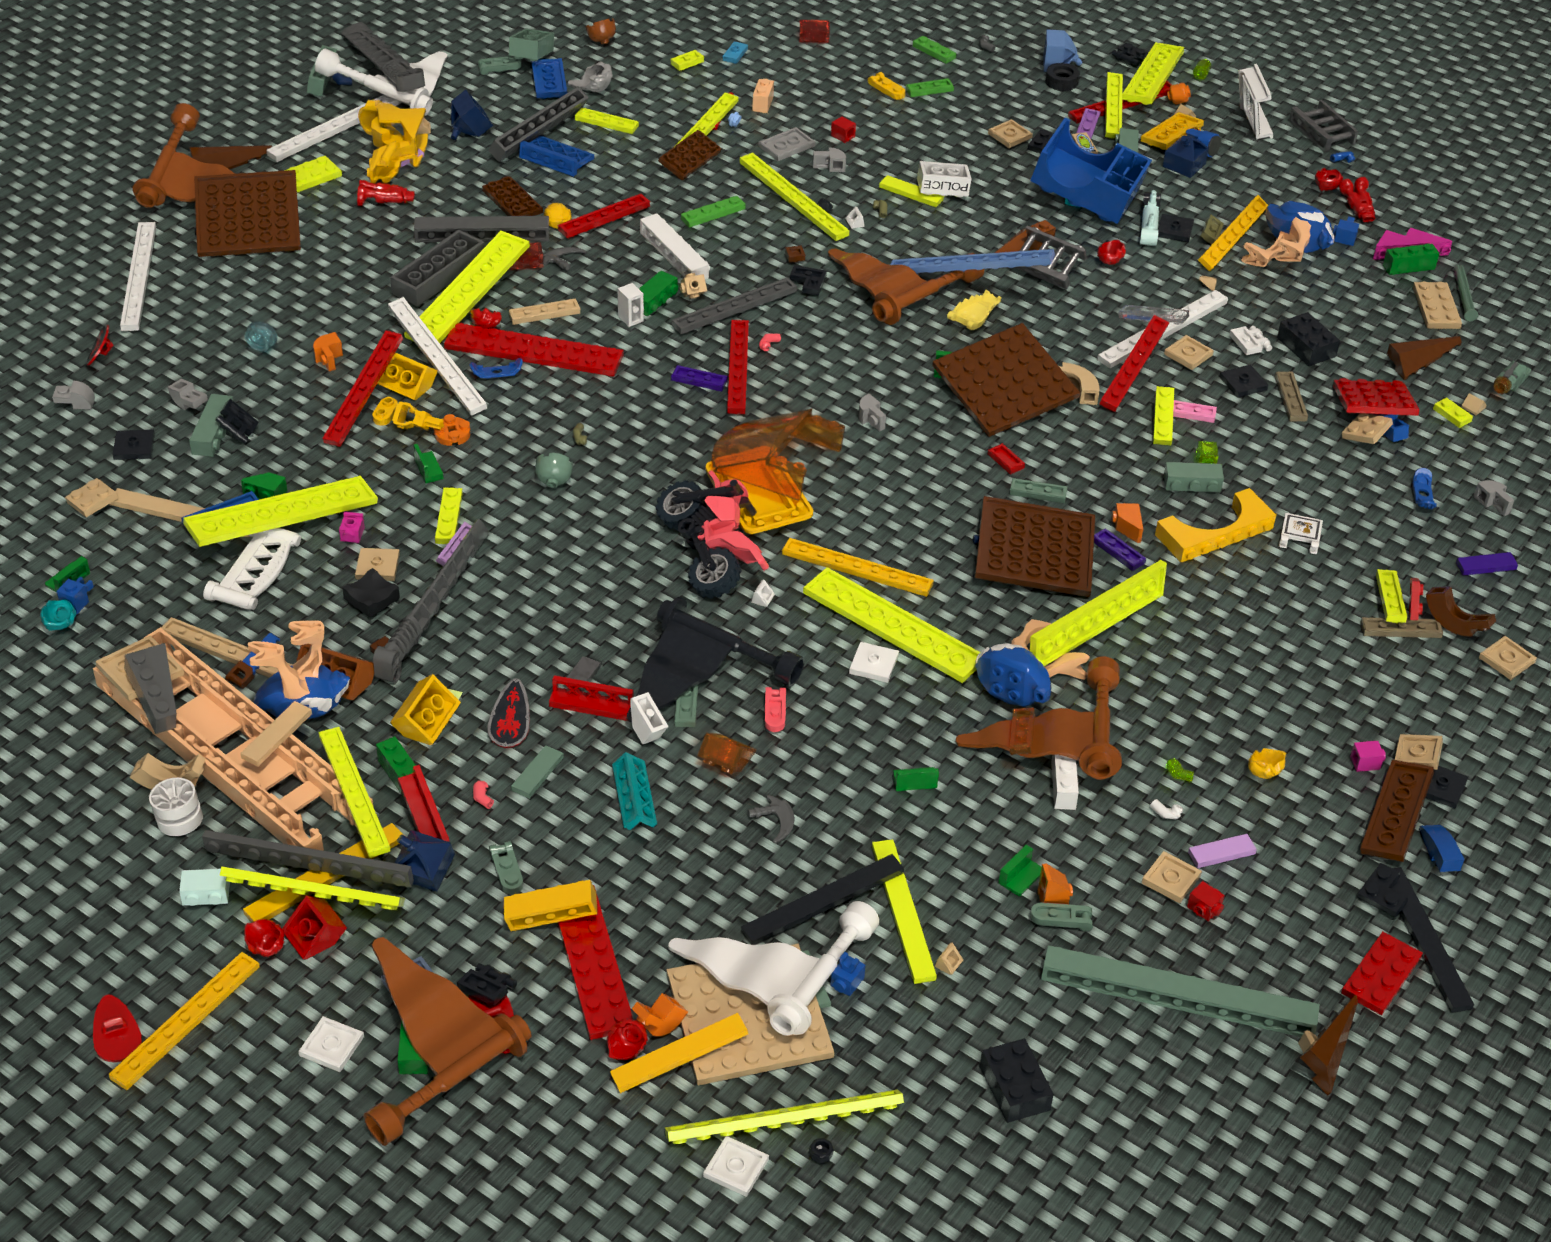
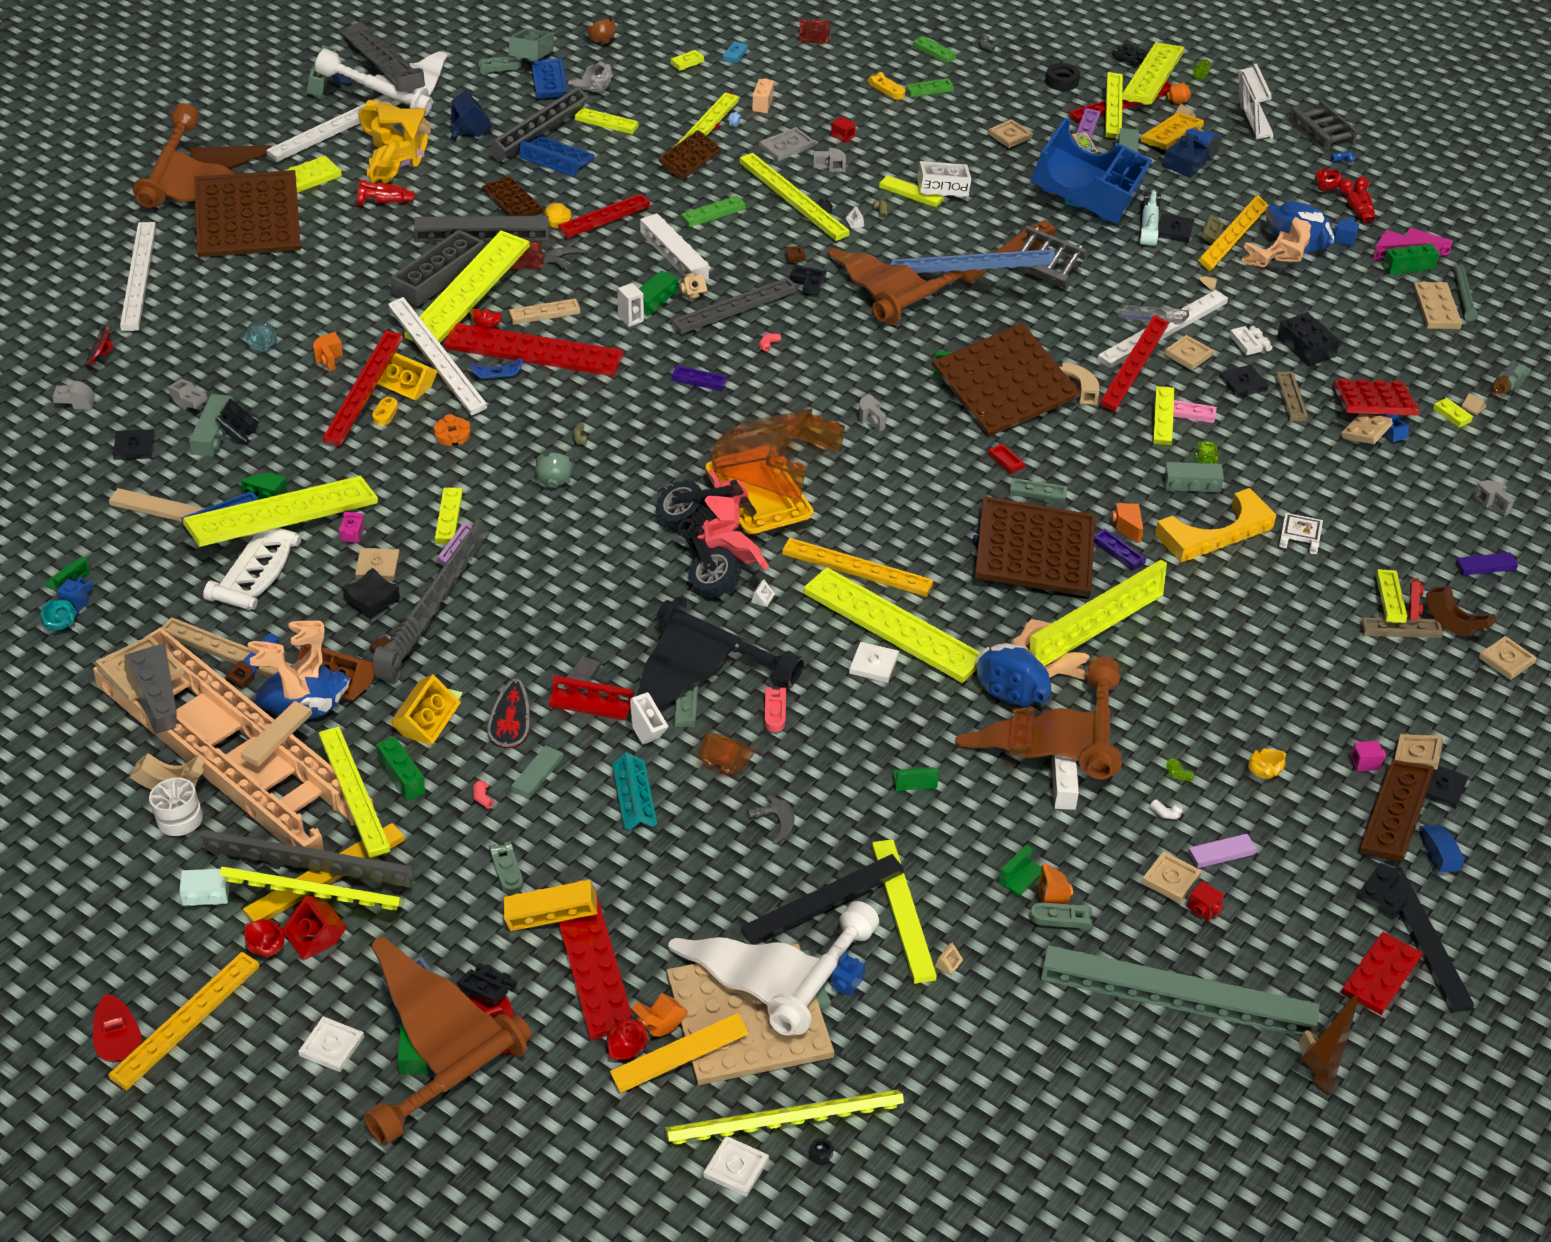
(91, 497): tan plate -> none
(422, 419): yellow piece -> none
(422, 805): red fence -> none
(427, 465): green panel -> none
(427, 857): dark blue piece -> none
(738, 367): red plate -> none
(975, 310): light yellow animal -> none
(1016, 1080): black brick -> none
(1039, 141): black plate -> none
(1059, 49): medium blue piece -> none
(1111, 252): red hair -> none
(1415, 354): reddish brown wedge -> none
(1422, 482): blue piece -> none

